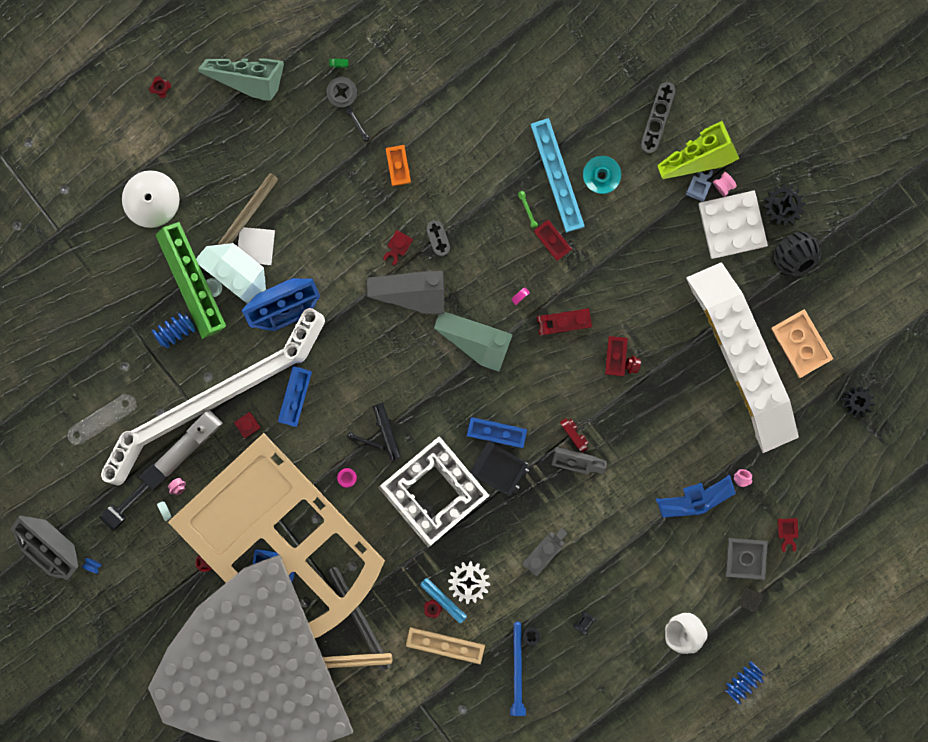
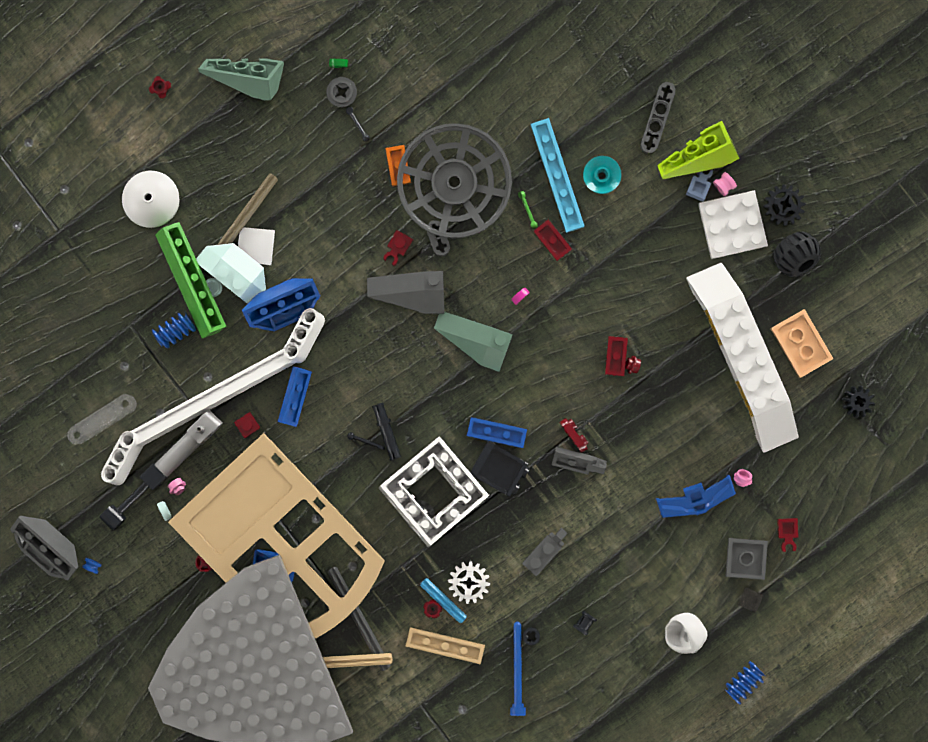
(347, 477): dark pink tile -> none
(460, 170): none -> dark grey dish
(565, 321): dark red plate -> none

